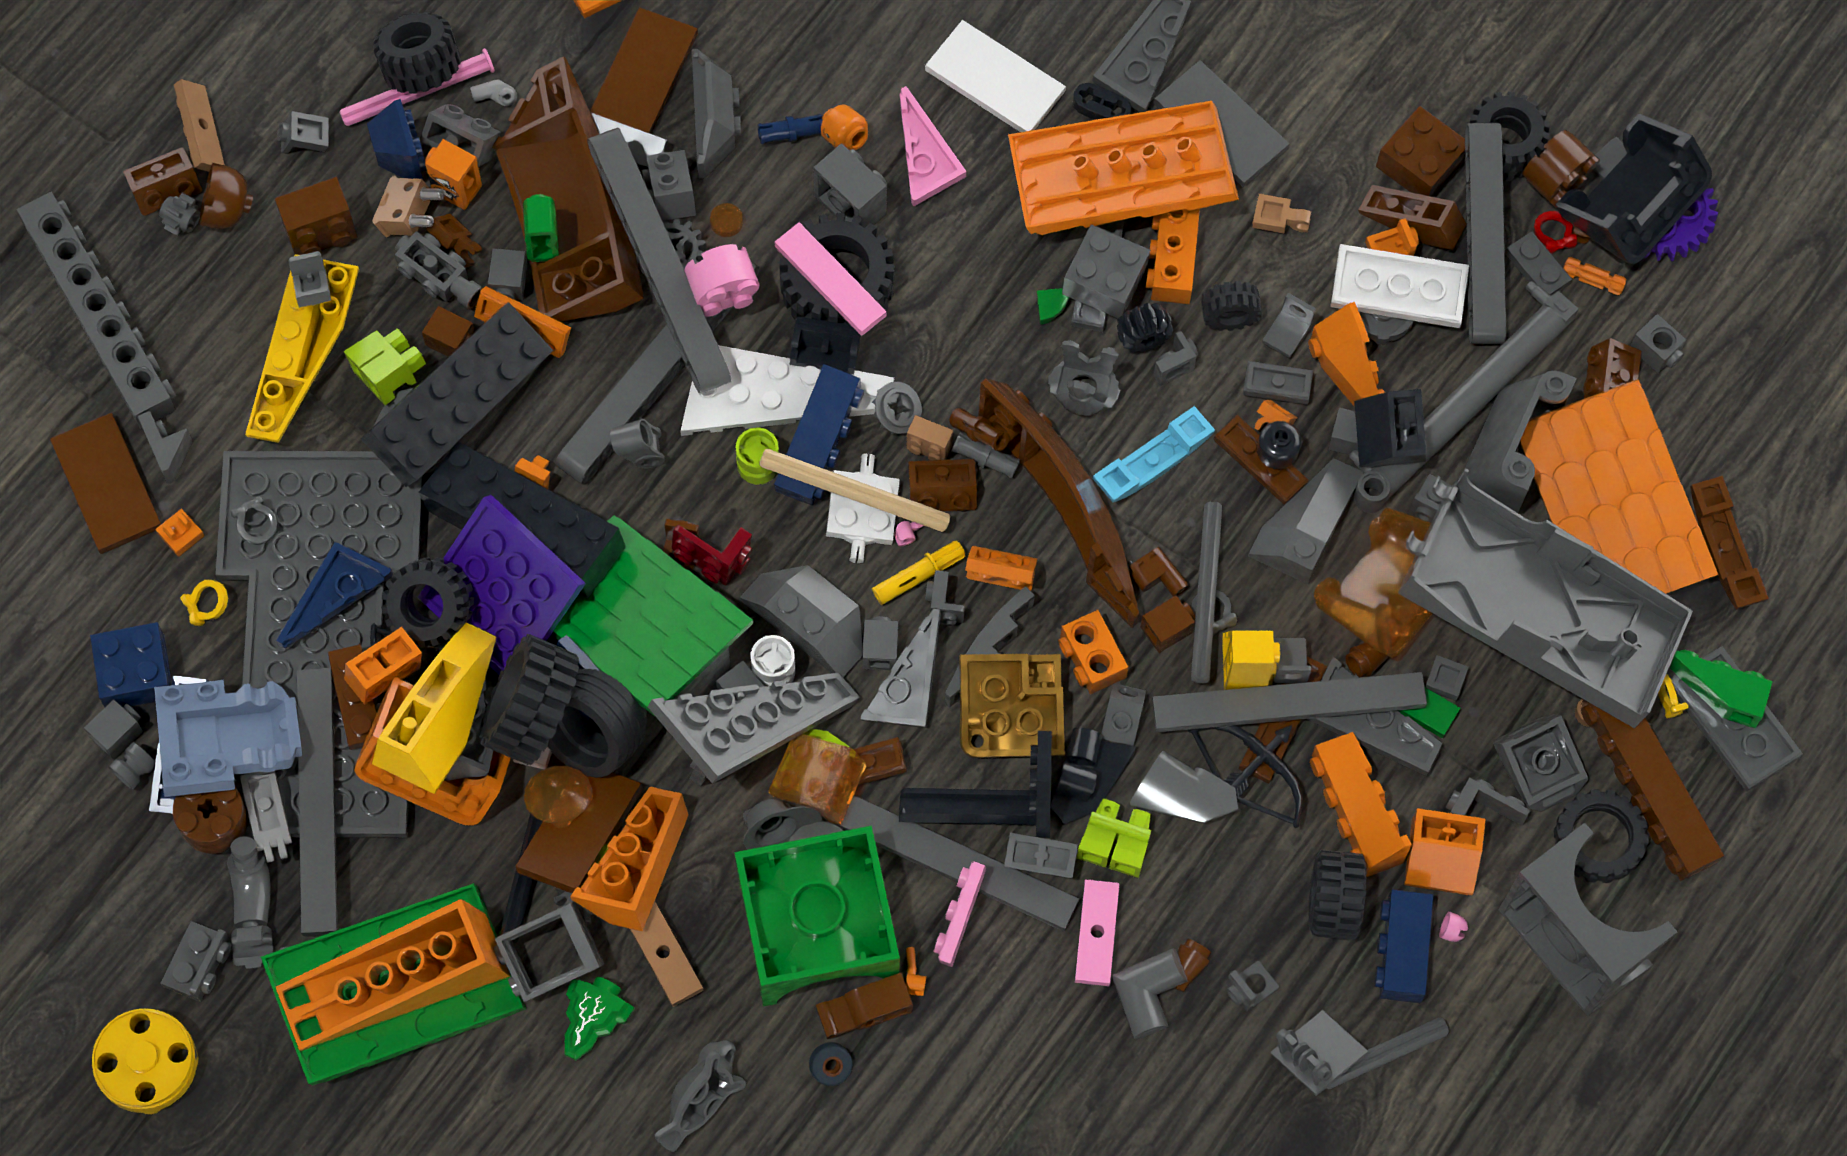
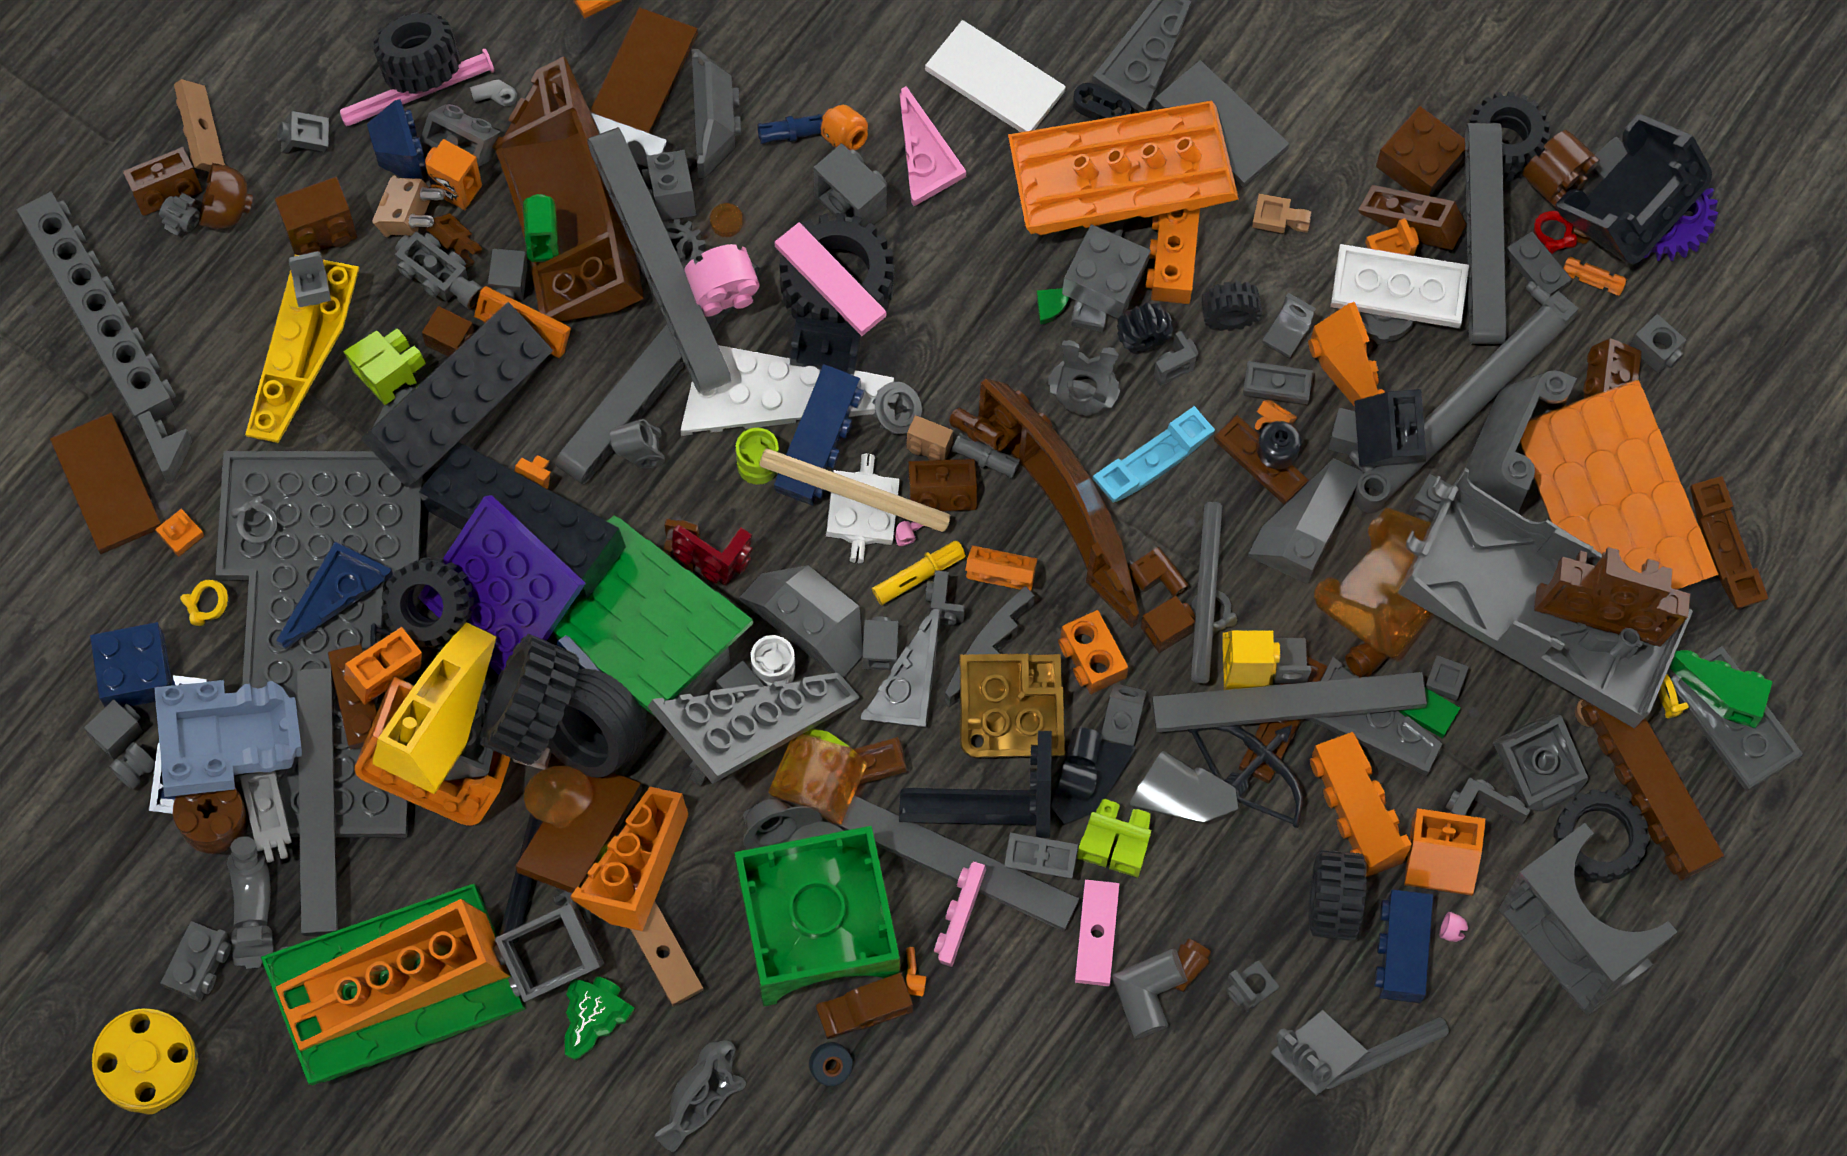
(1615, 596): none -> reddish brown piece

